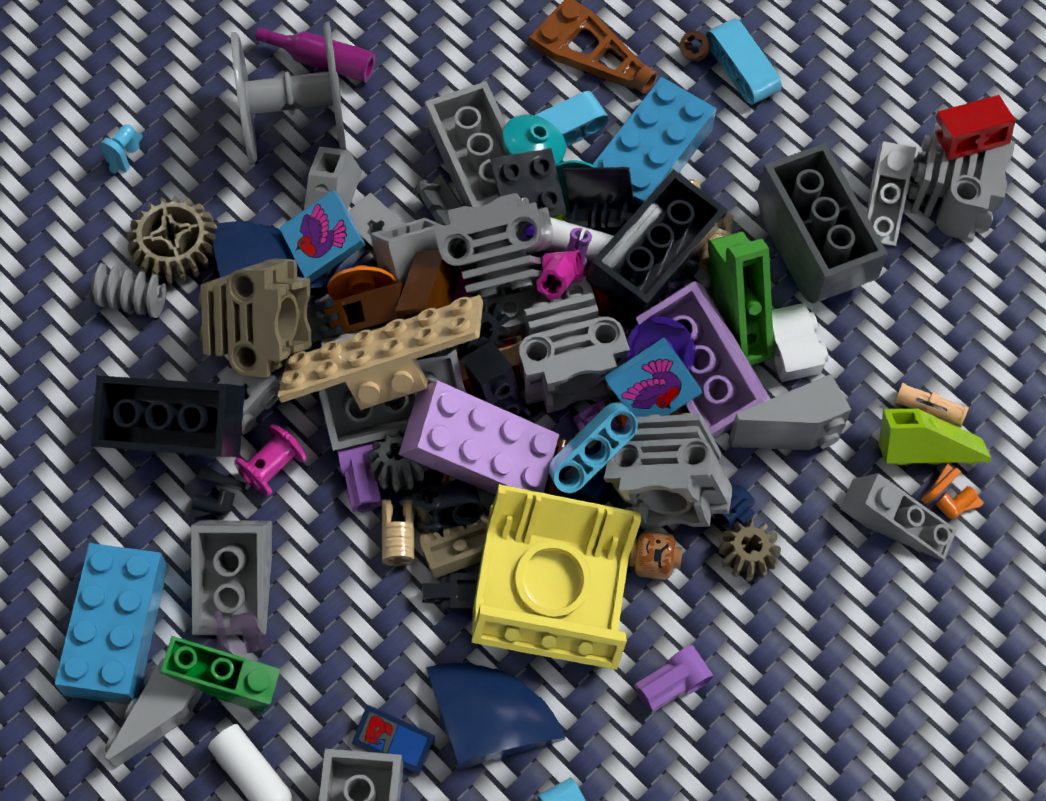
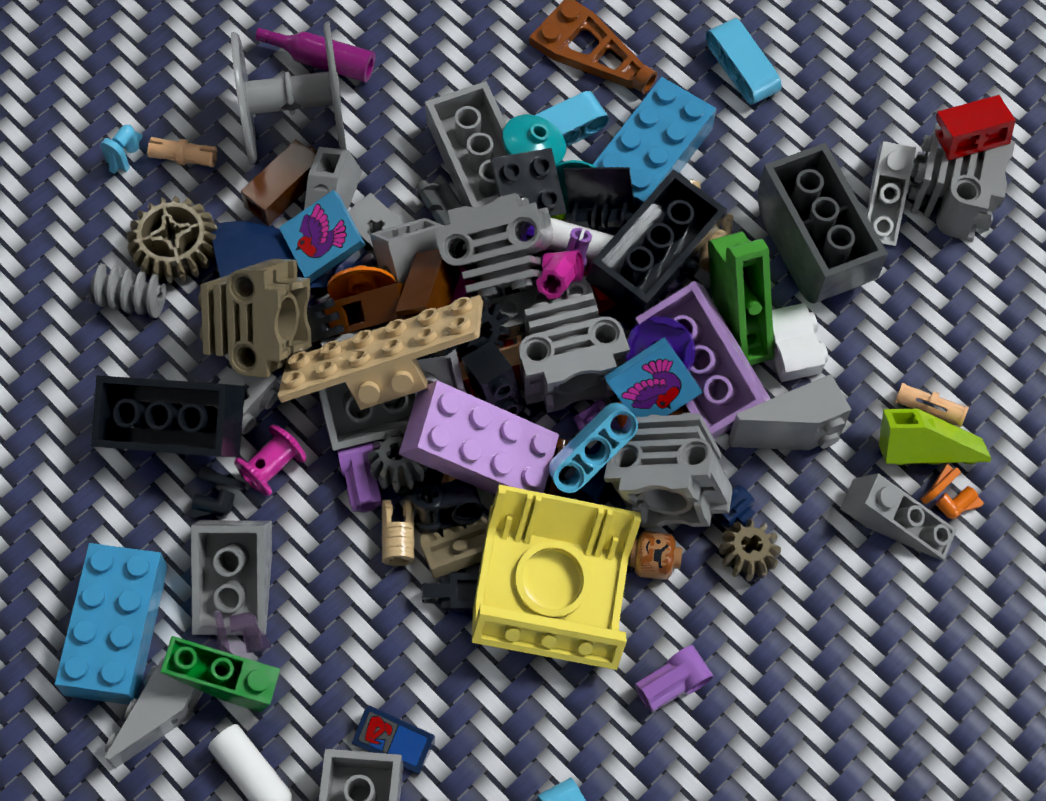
(182, 152): none -> light nougat pin
(279, 183): none -> reddish brown brick
(490, 713): dark blue brick -> none
(704, 51): reddish brown bush -> none

